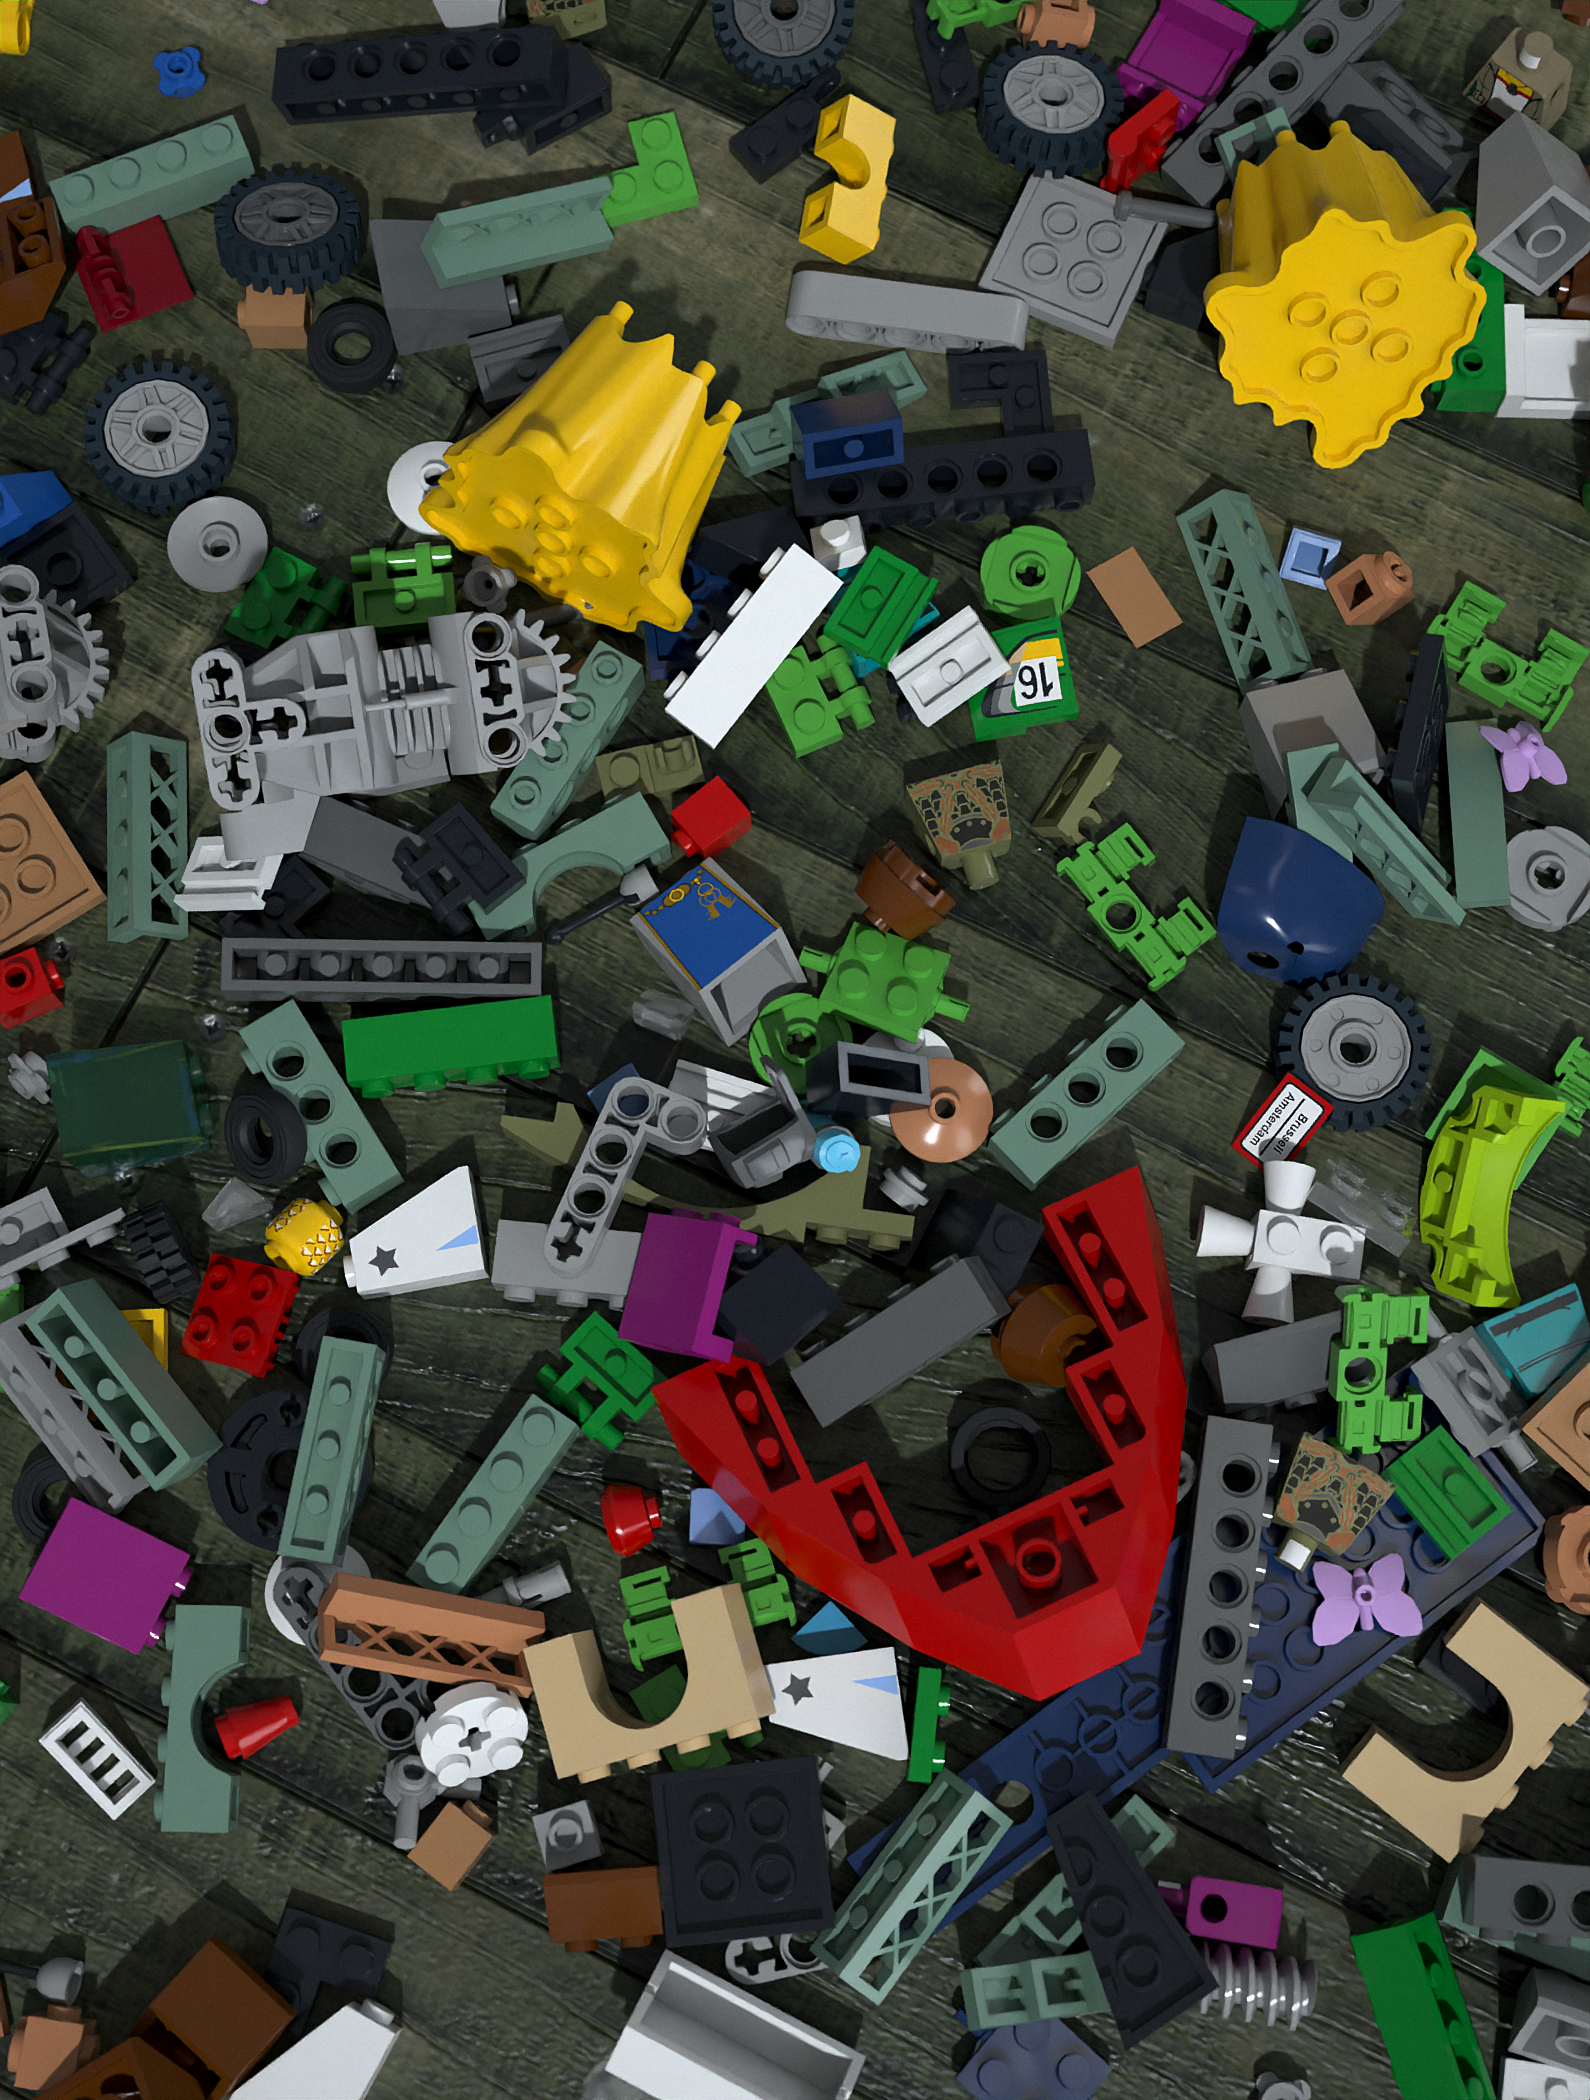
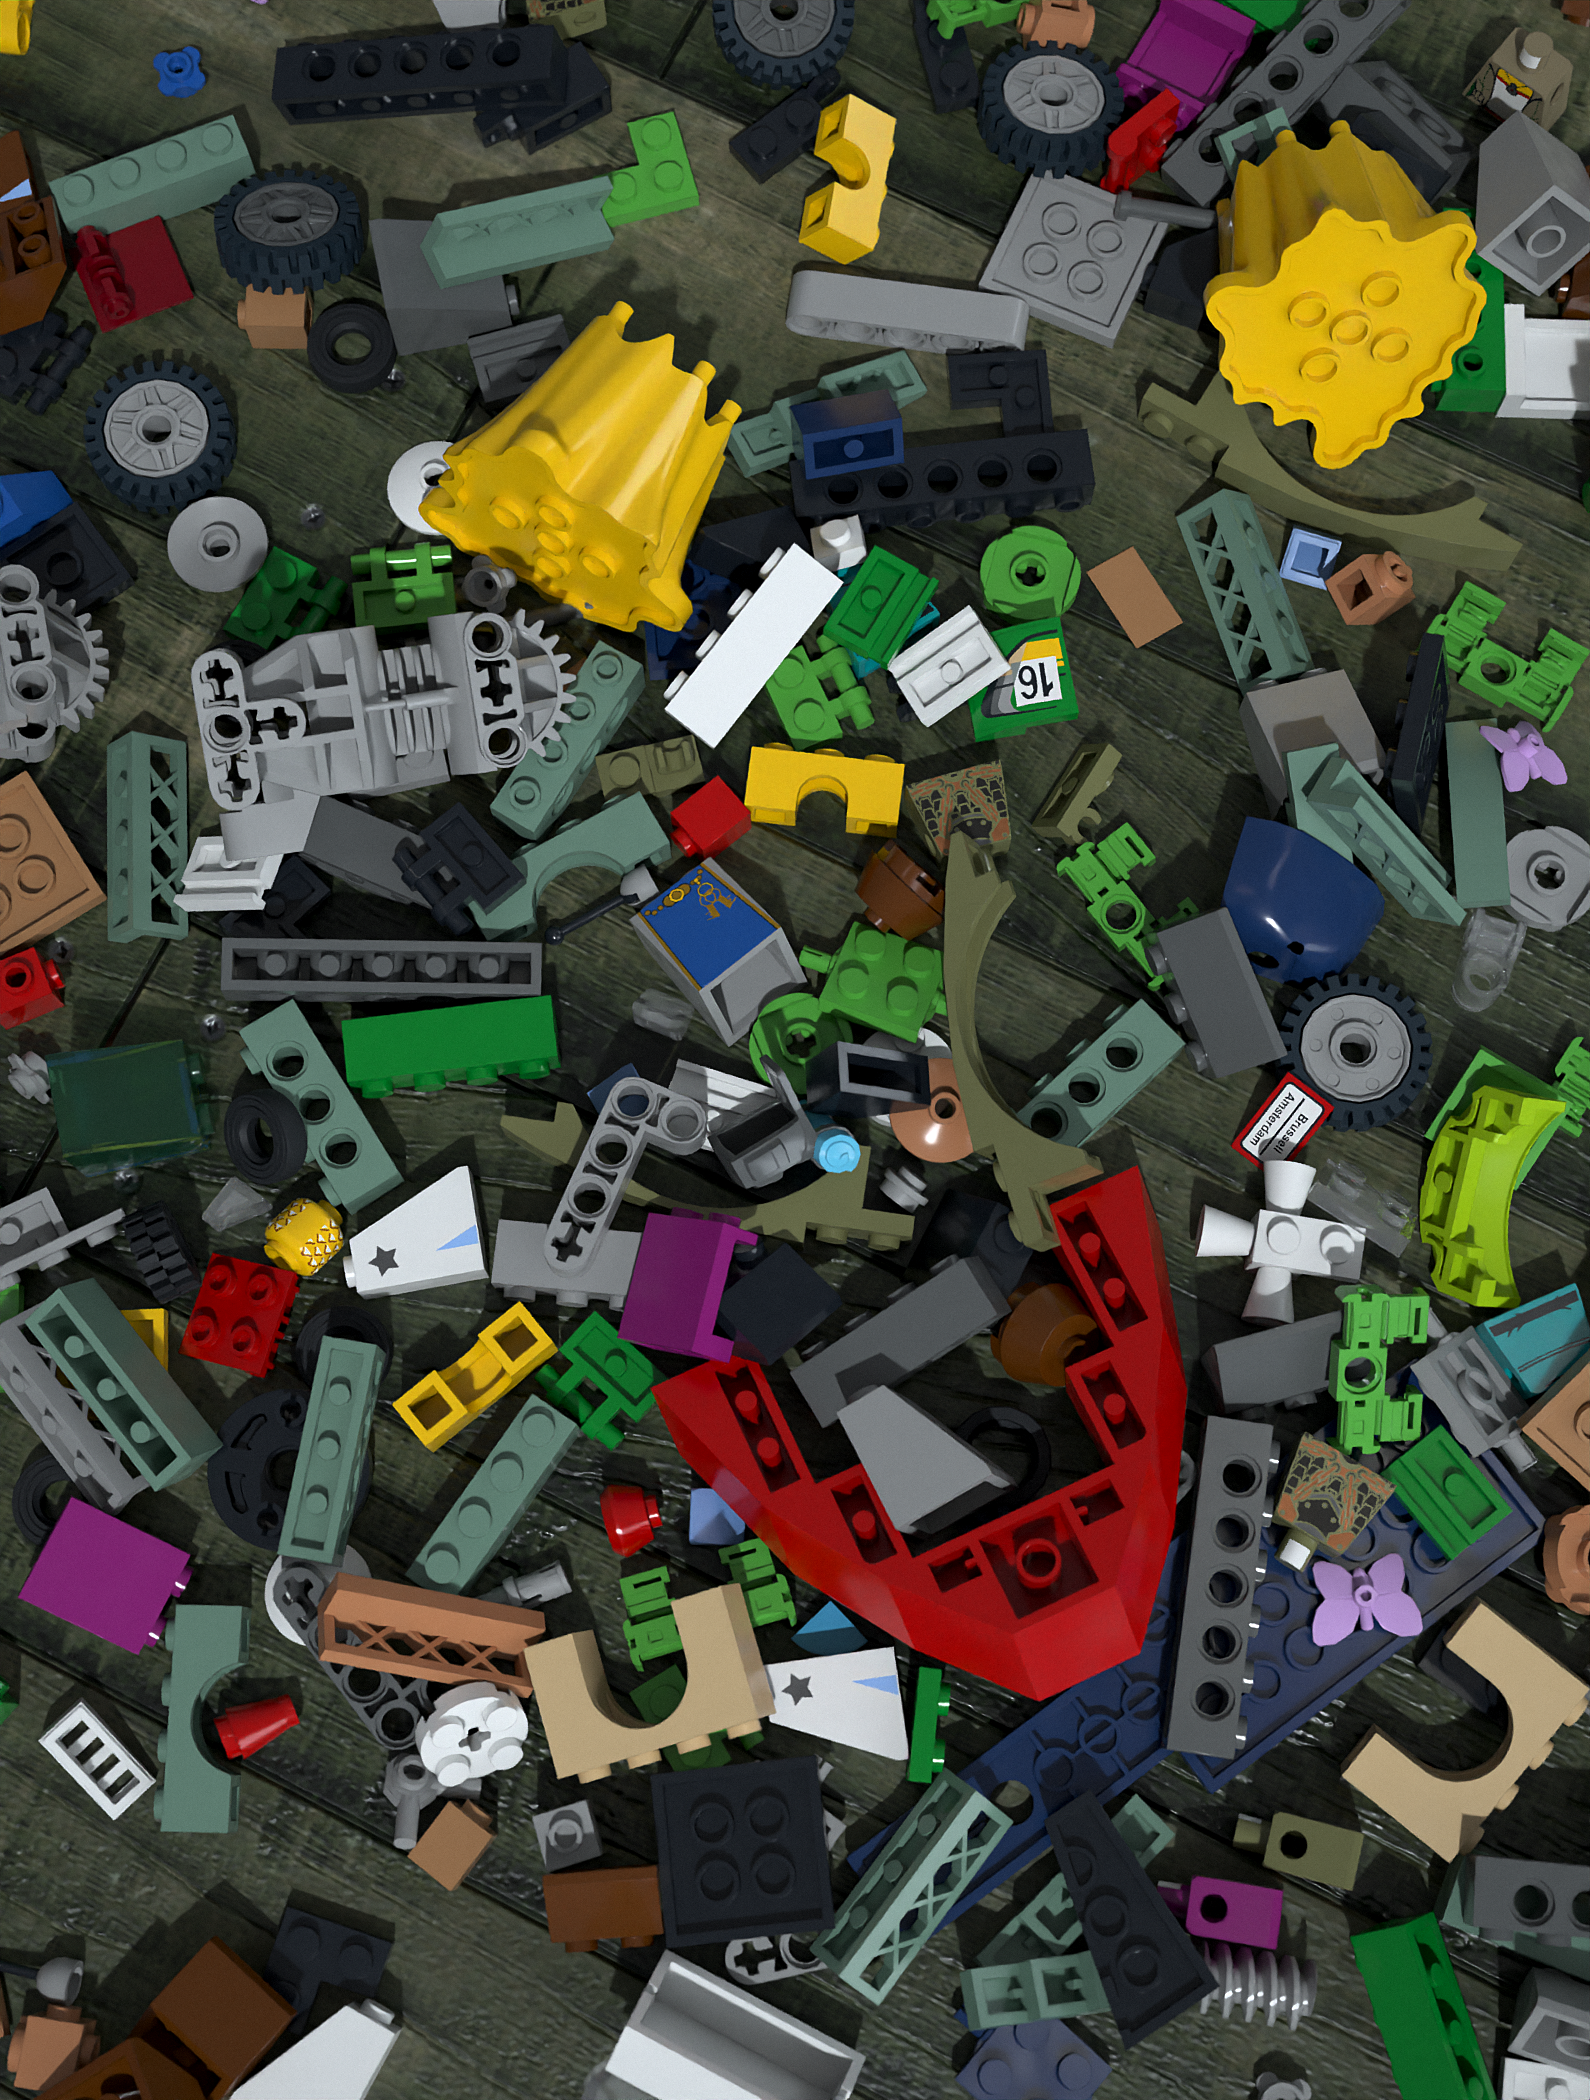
(491, 1368): none -> yellow arch
(784, 777): none -> yellow arch
(919, 1464): none -> light grey slope
(1026, 1162): none -> olive slope
(1214, 993): none -> dark grey slope
(1223, 434): none -> olive slope
(1330, 1852): none -> olive torso
(1490, 951): none -> clear piece

